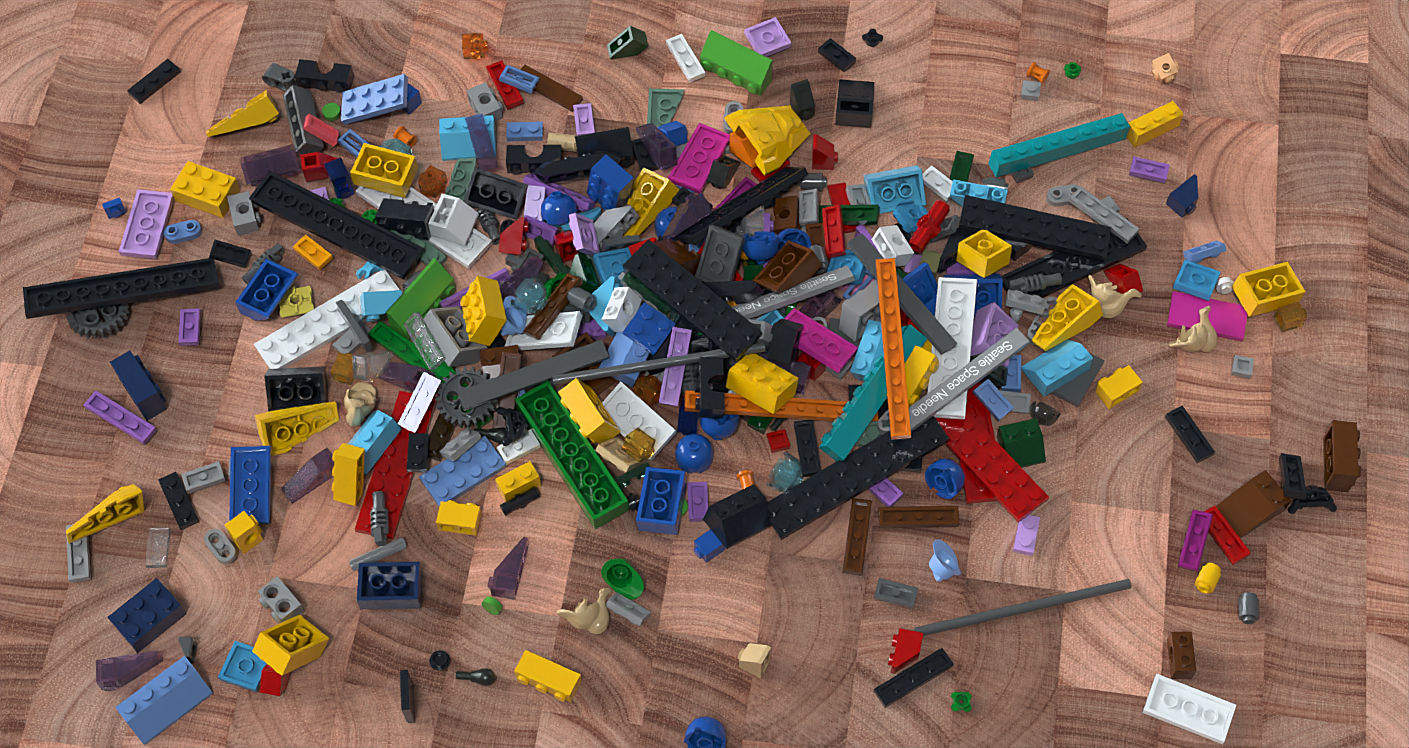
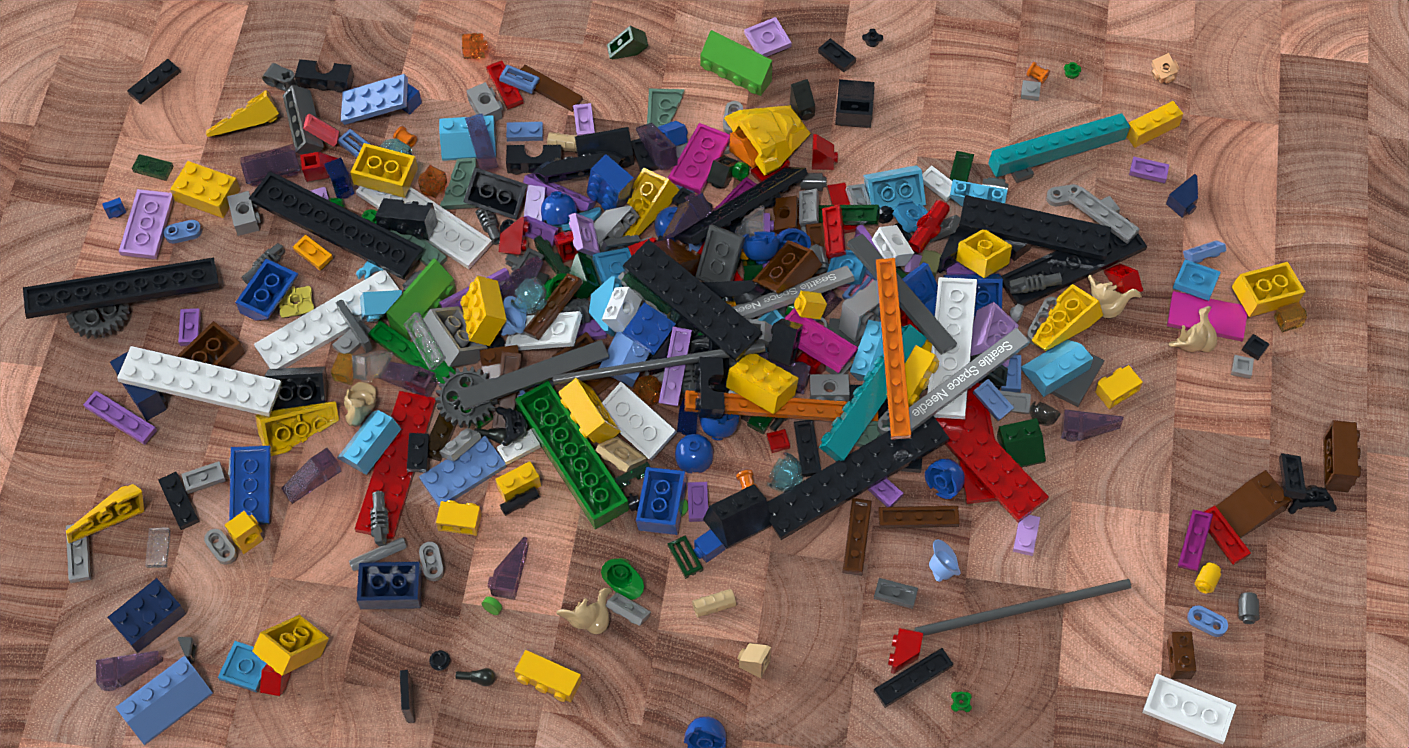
(152, 167): none -> clear green plate
(199, 381): none -> white plate
(214, 347): none -> reddish brown brick
(229, 253): black plate -> none
(282, 600): light grey brick -> none
(331, 111): bright green tile -> none
(348, 474): yellow brick -> none
(419, 402): plate -> none
(431, 562): none -> light grey plate
(452, 219): white slope -> none
(581, 299): dark grey brick -> none
(639, 445): clear yellow brick -> none
(685, 58): white plate -> none
(692, 571): none -> dark green tile
(714, 603): none -> tan axle
(740, 171): none -> green tile
(810, 304): none -> yellow brick
(837, 382): none -> light grey brick
(885, 214): none -> black plate
(1025, 302): light grey plate -> none
(1085, 425): none -> clear purple slope
(1189, 434): black plate -> none
(1208, 619): none -> medium blue plate
(1224, 285): white plate -> none
(1255, 347): none -> black plate

